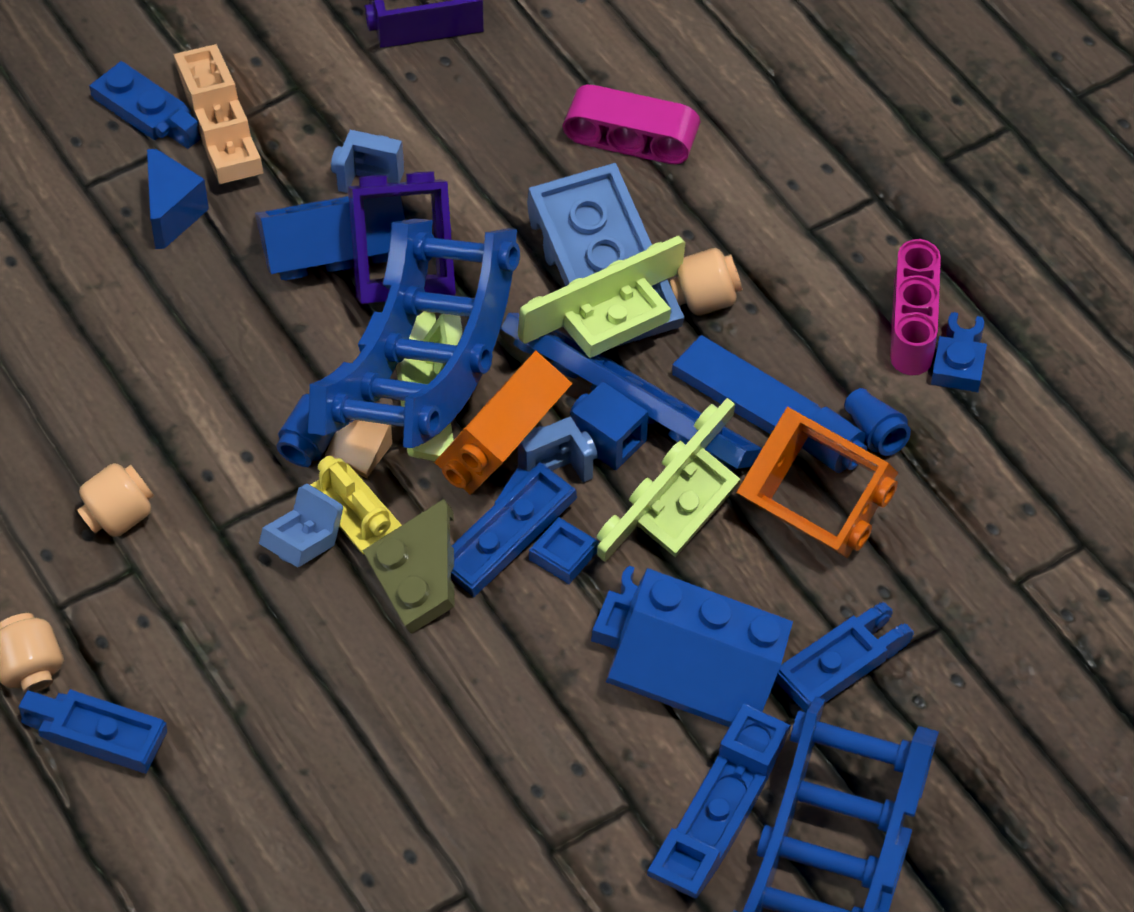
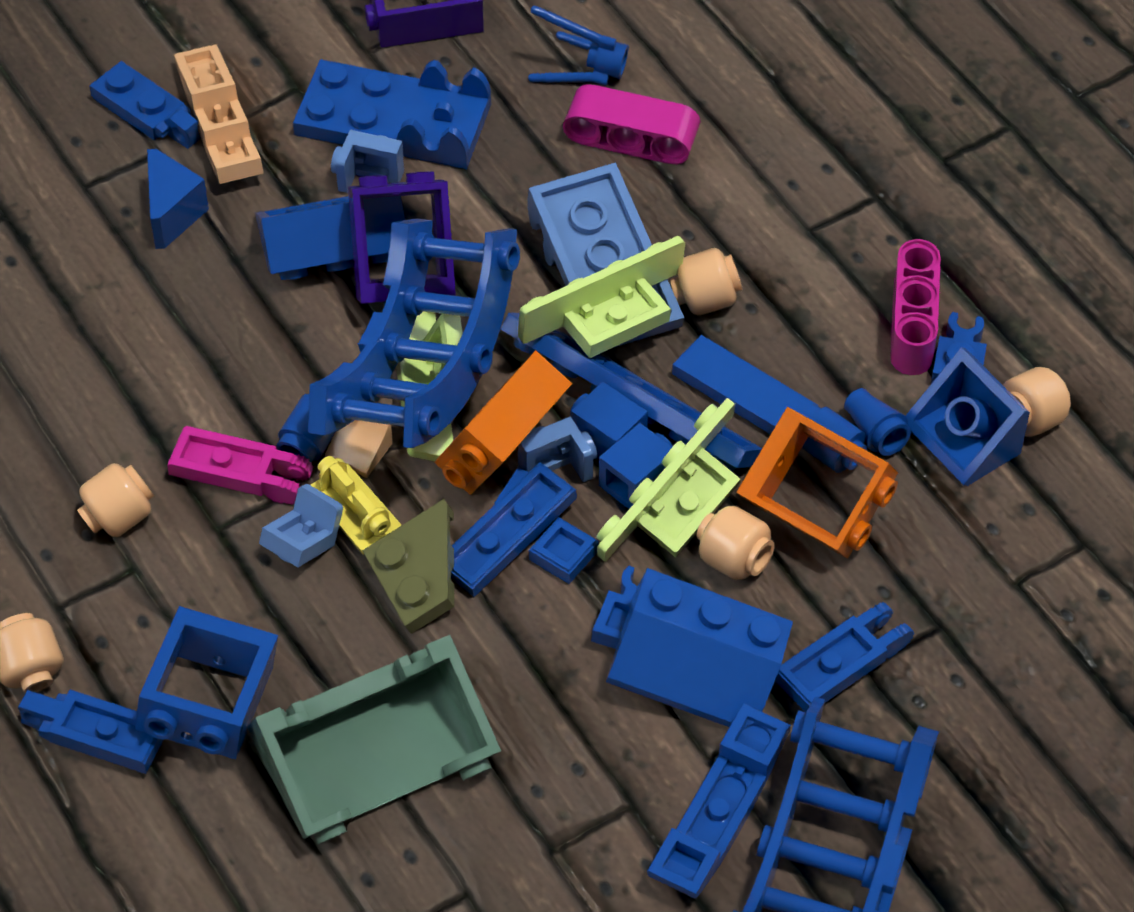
(217, 645): none -> blue window
(238, 464): none -> dark pink hinge
(375, 739): none -> sand green windscreen
(425, 113): none -> blue hinge
(604, 53): none -> blue plant
(631, 462): none -> blue brick
(735, 542): none -> light nougat head
(969, 419): none -> blue slope
(1043, 396): none -> light nougat head

